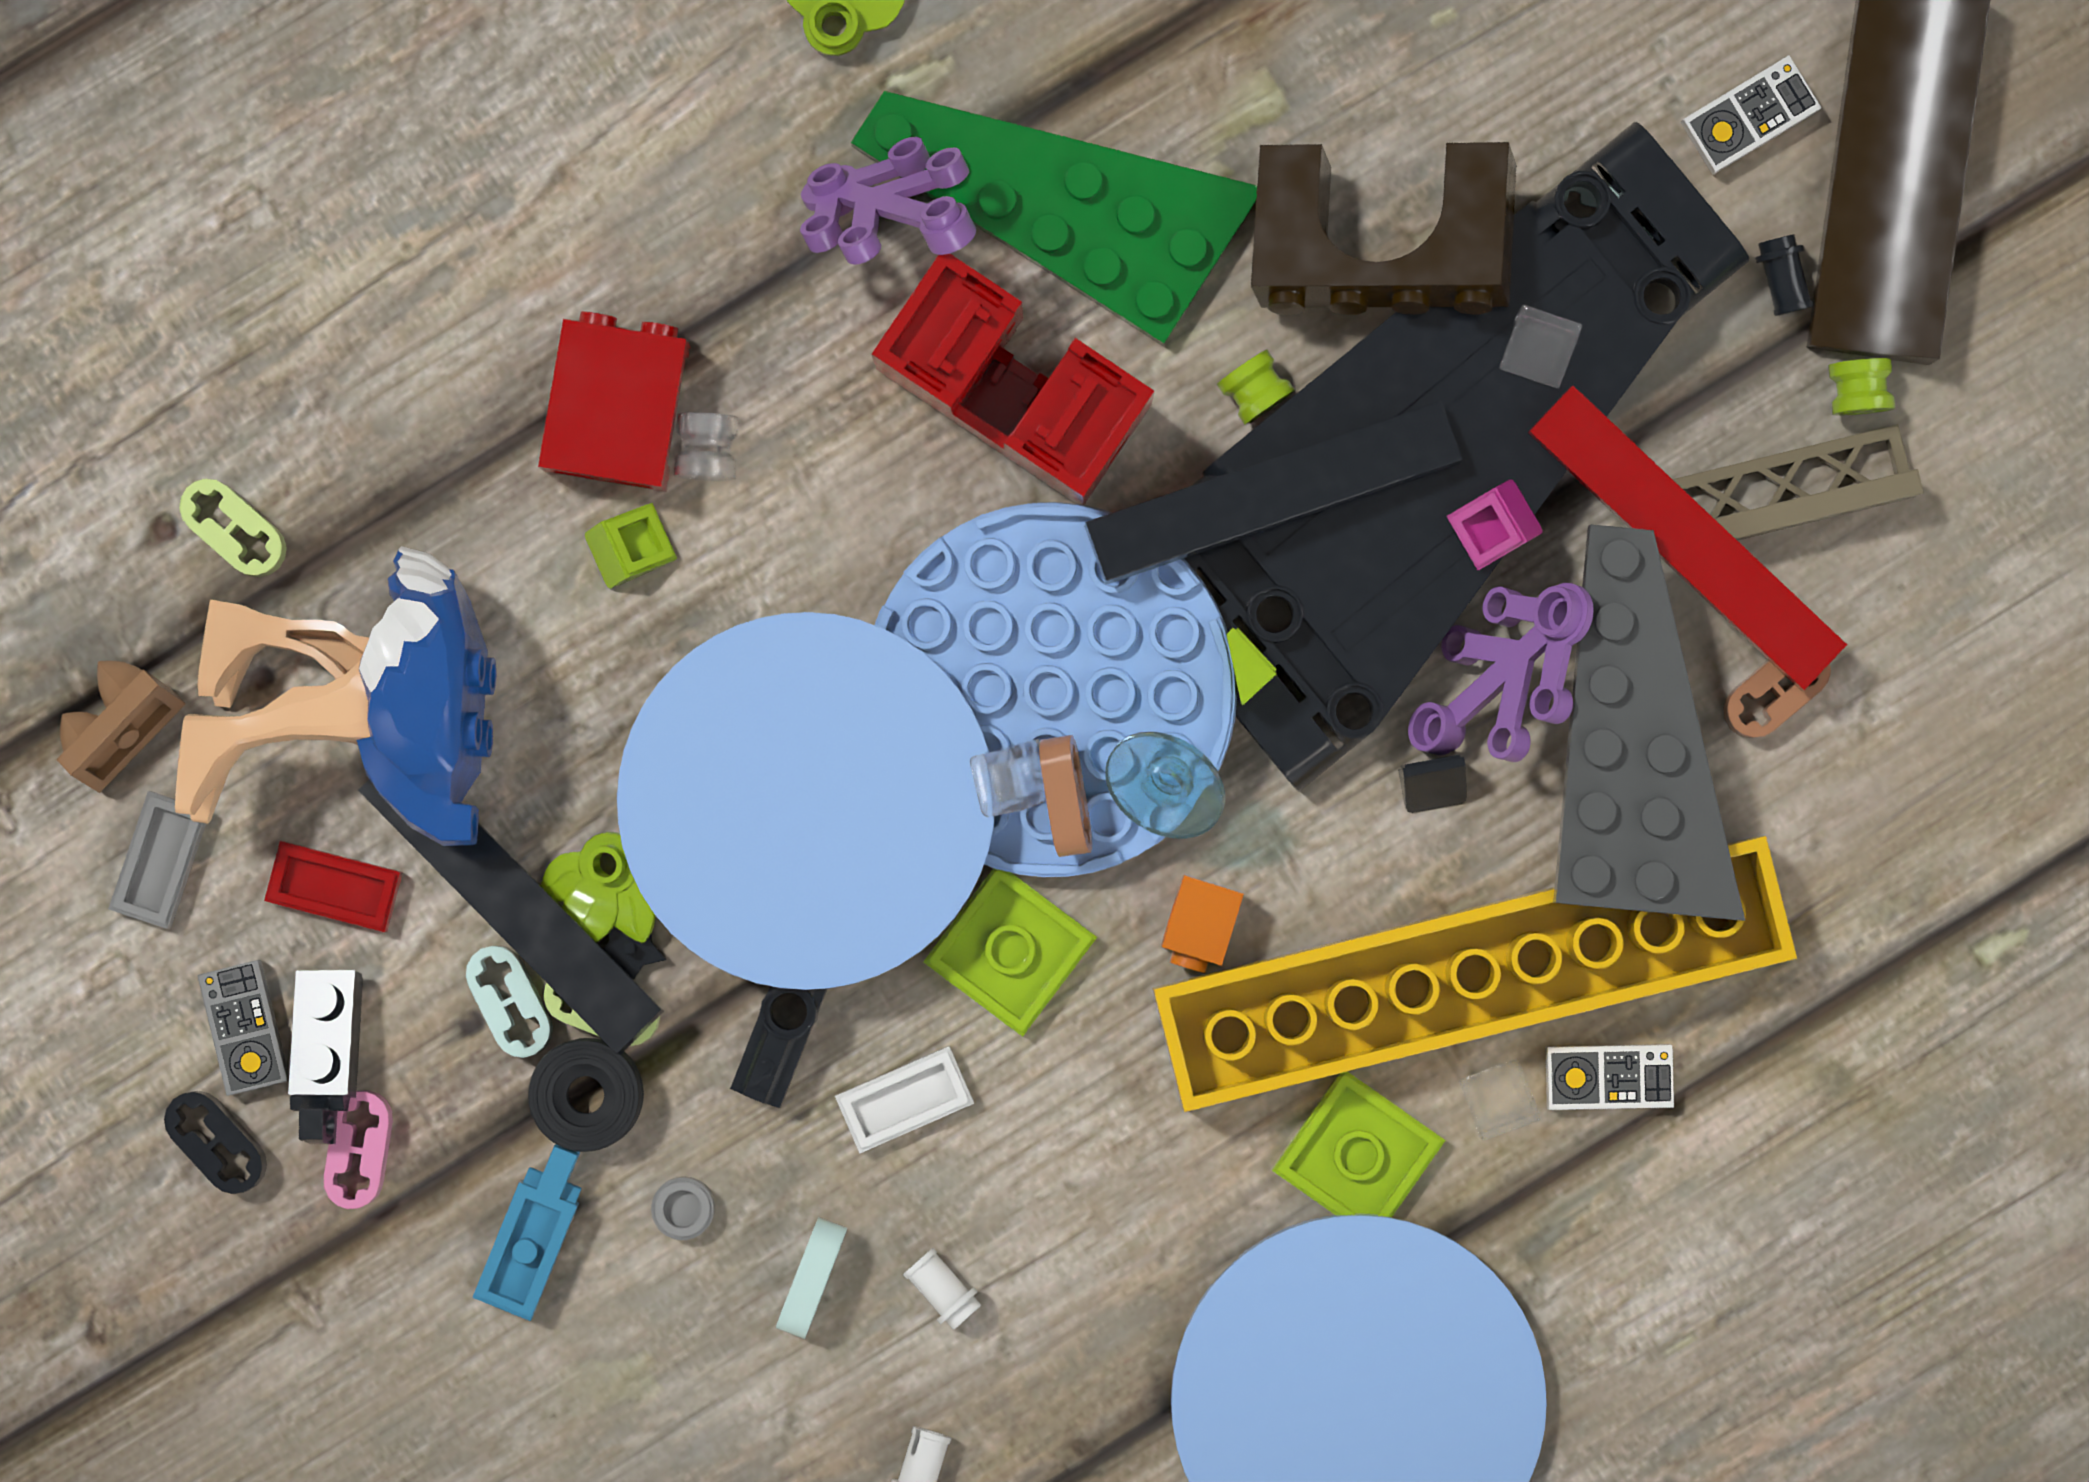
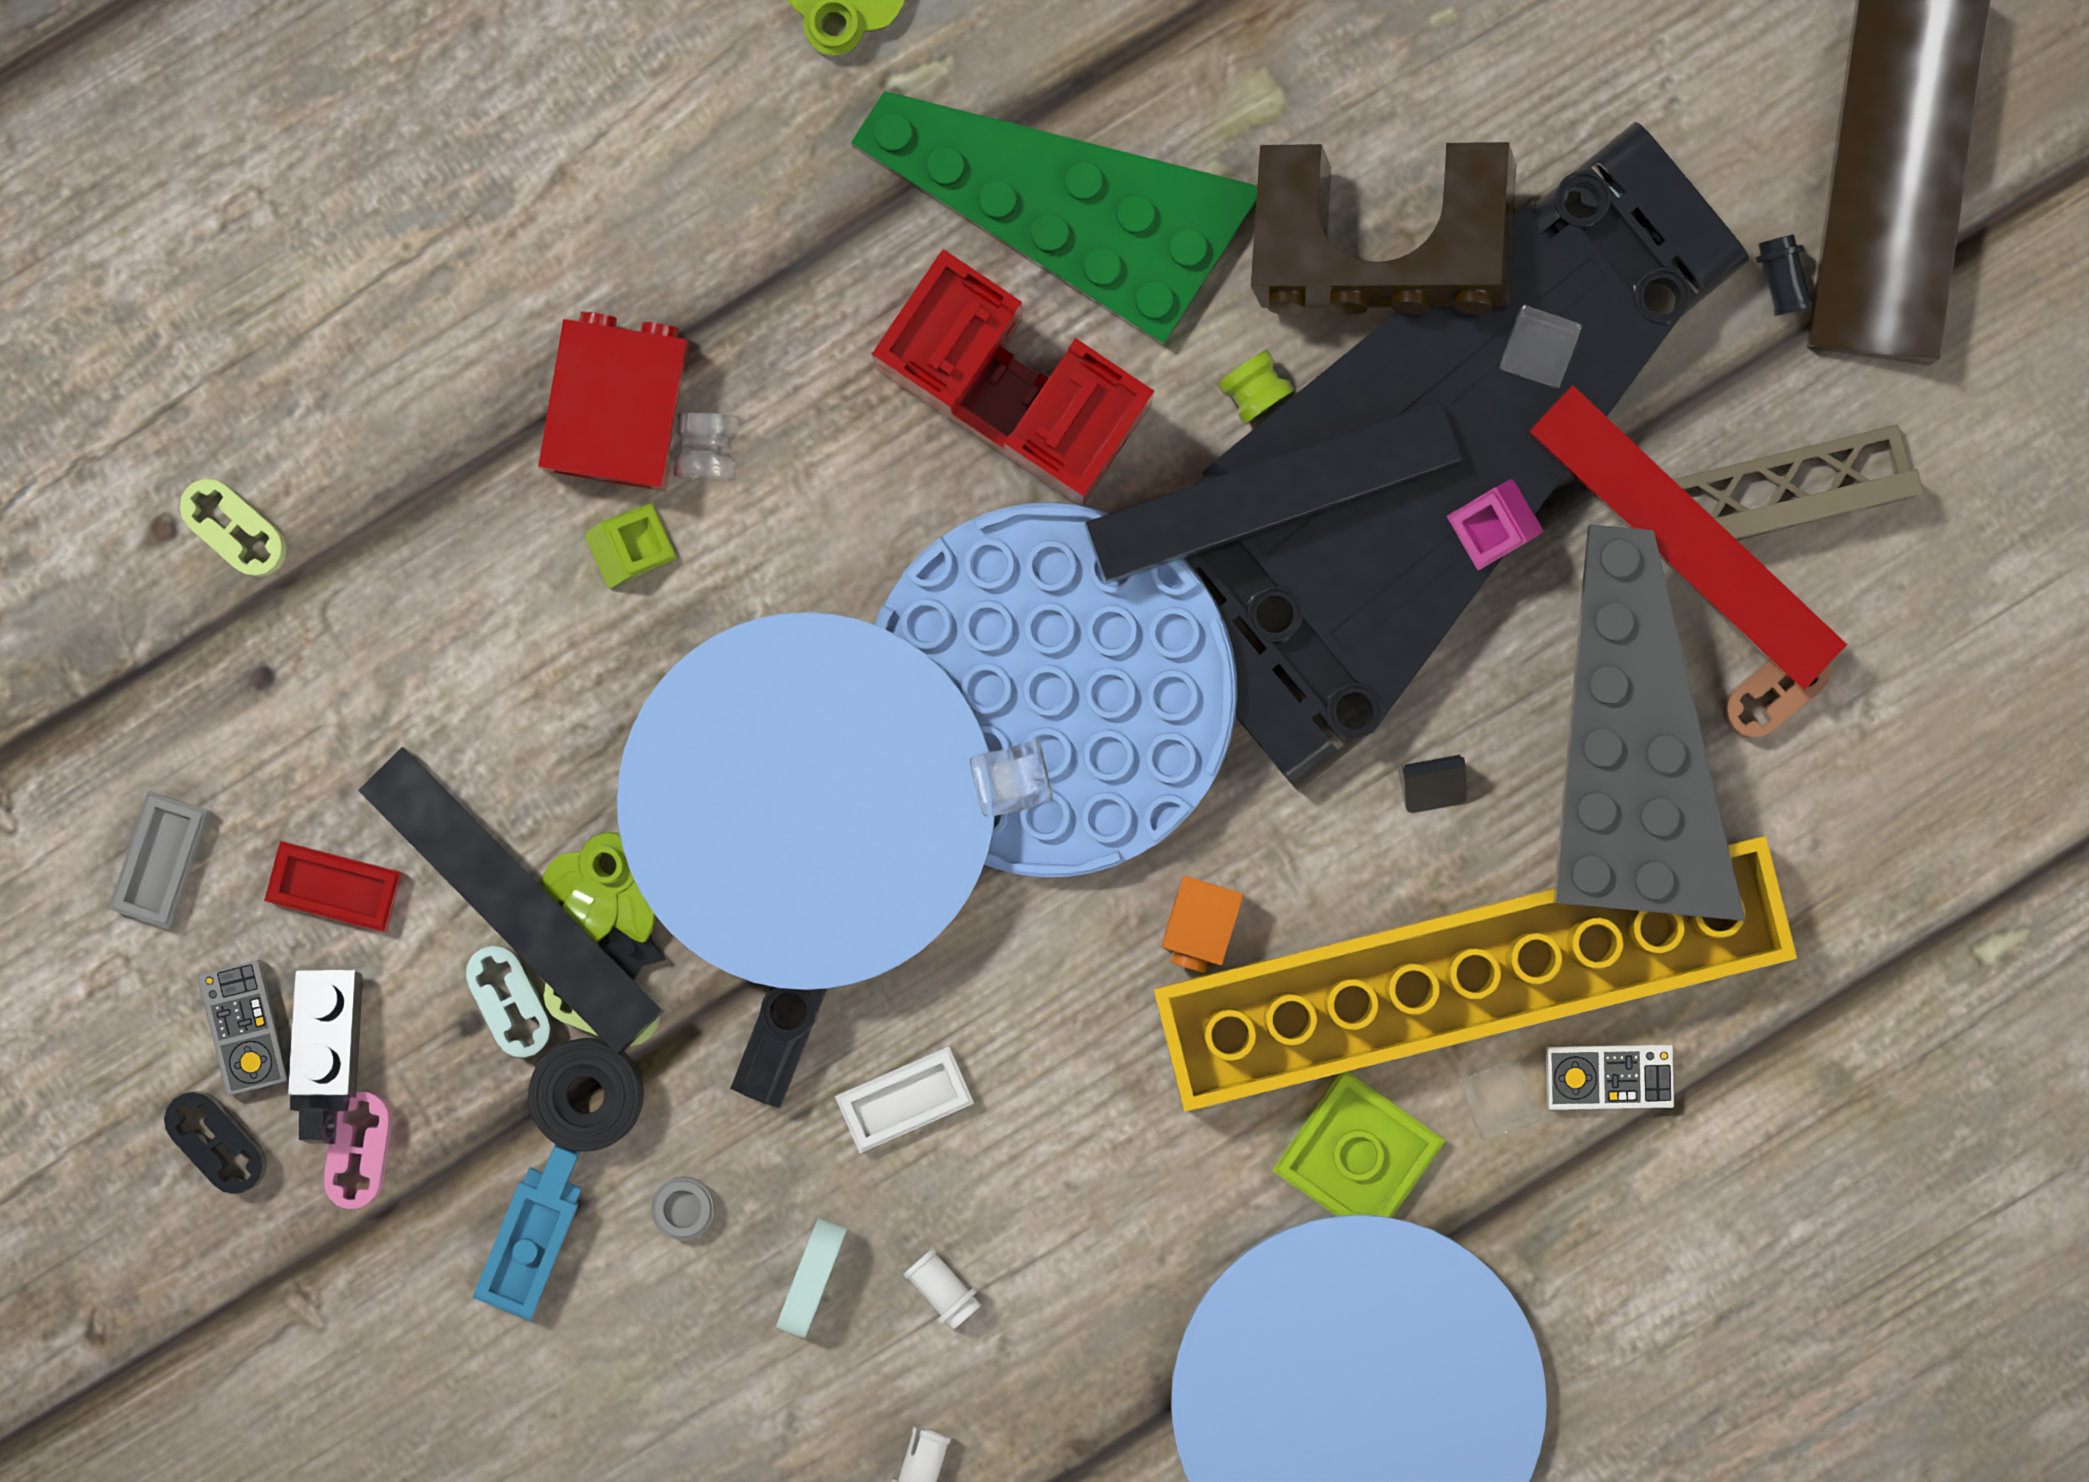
(134, 713): medium nougat tile -> none
(400, 695): animal -> none
(840, 189): medium lavender plant -> none
(1010, 950): lime tile -> none
(1065, 796): nougat beam -> none
(1165, 785): clear light blue dish -> none
(1249, 664): lime slope -> none
(1560, 619): medium lavender plant -> none
(1750, 115): tile -> none
(1861, 386): lime wheel -> none

